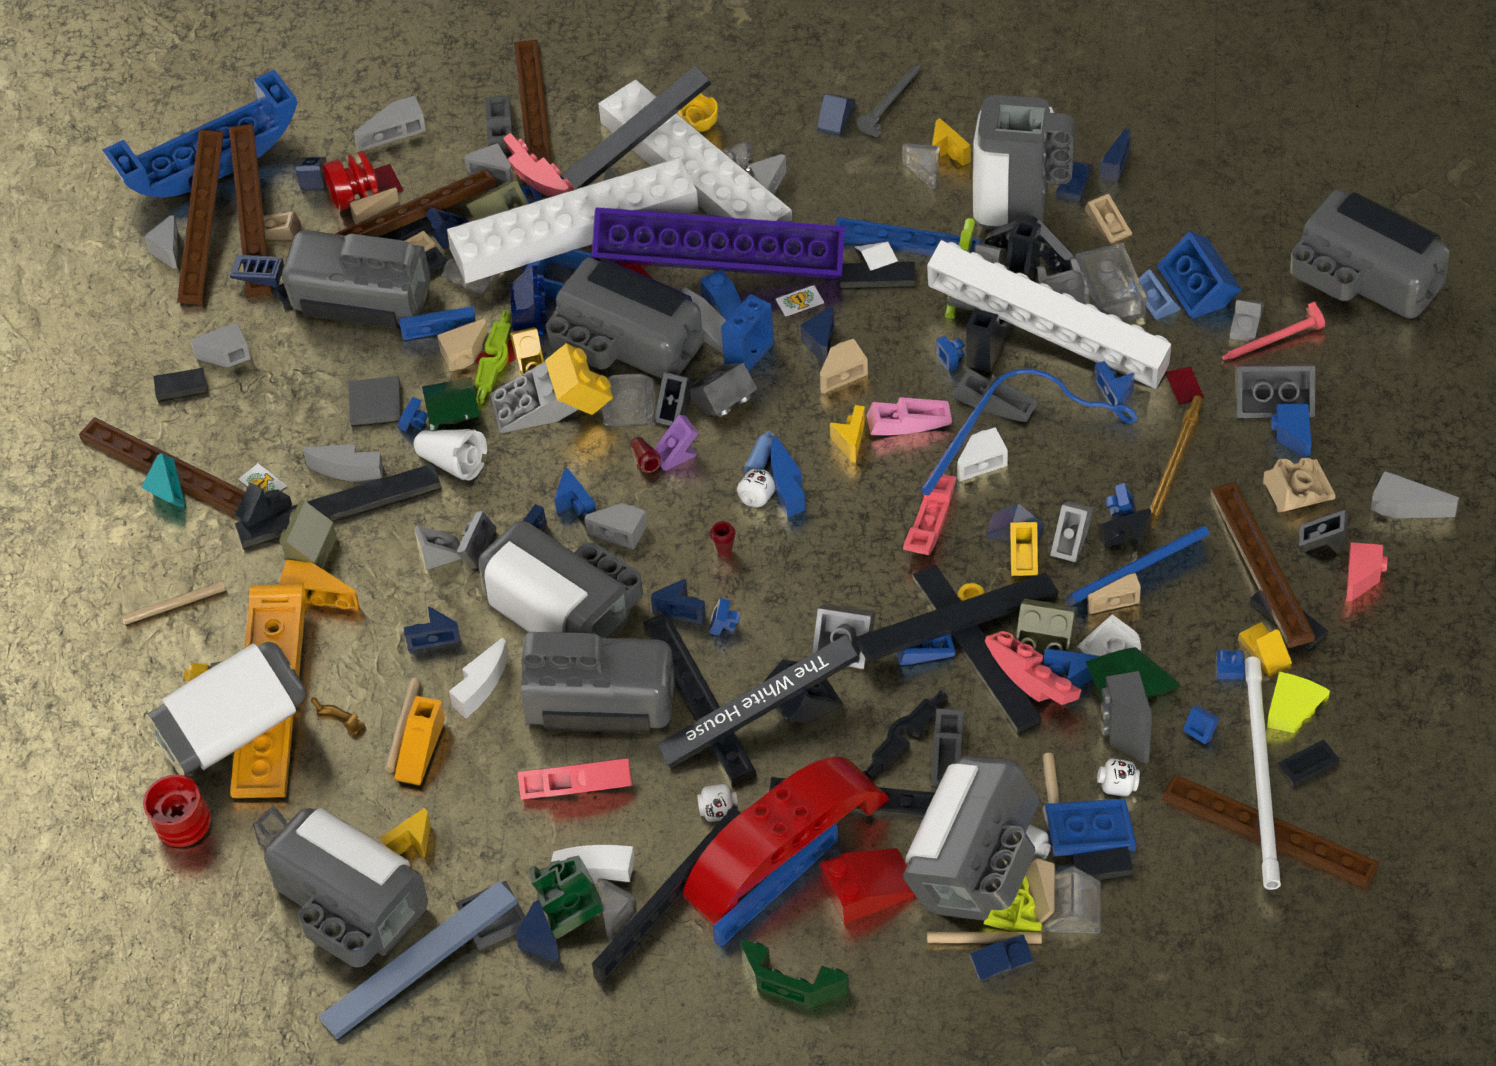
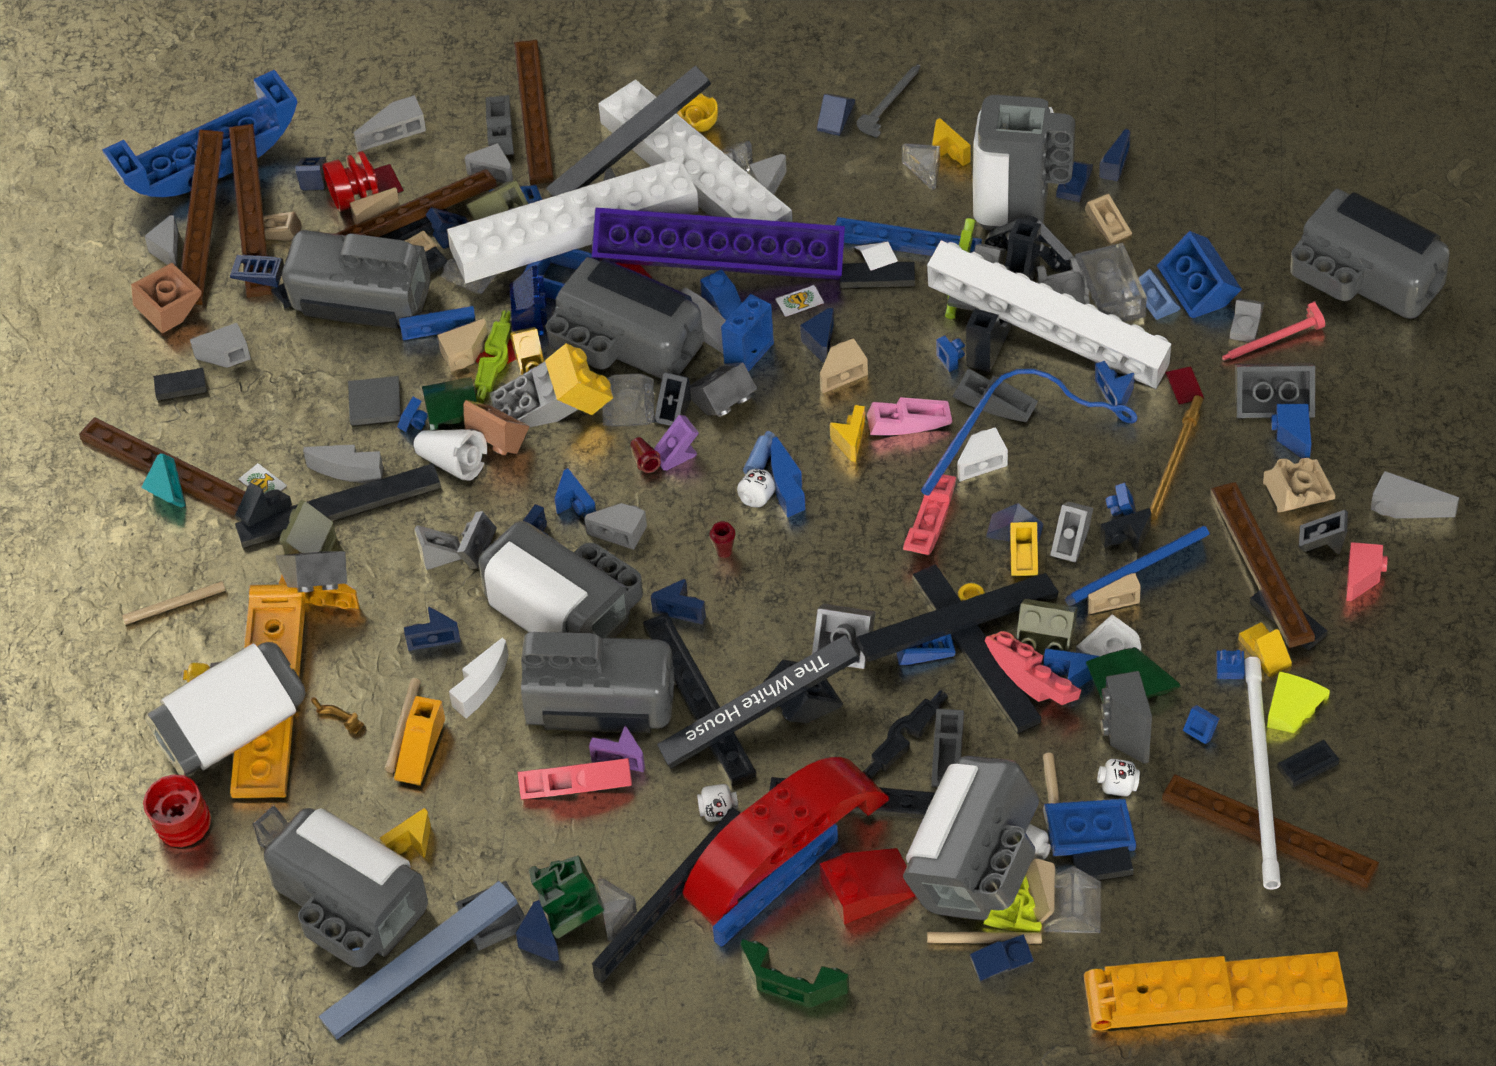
(165, 297): none -> nougat slope
(313, 569): none -> flat silver slope
(497, 427): none -> nougat slope
(536, 173): coral slope -> none
(602, 861): white slope -> none
(607, 750): none -> medium lavender slope
(723, 617): blue tile -> none
(1212, 989): none -> light orange hinge

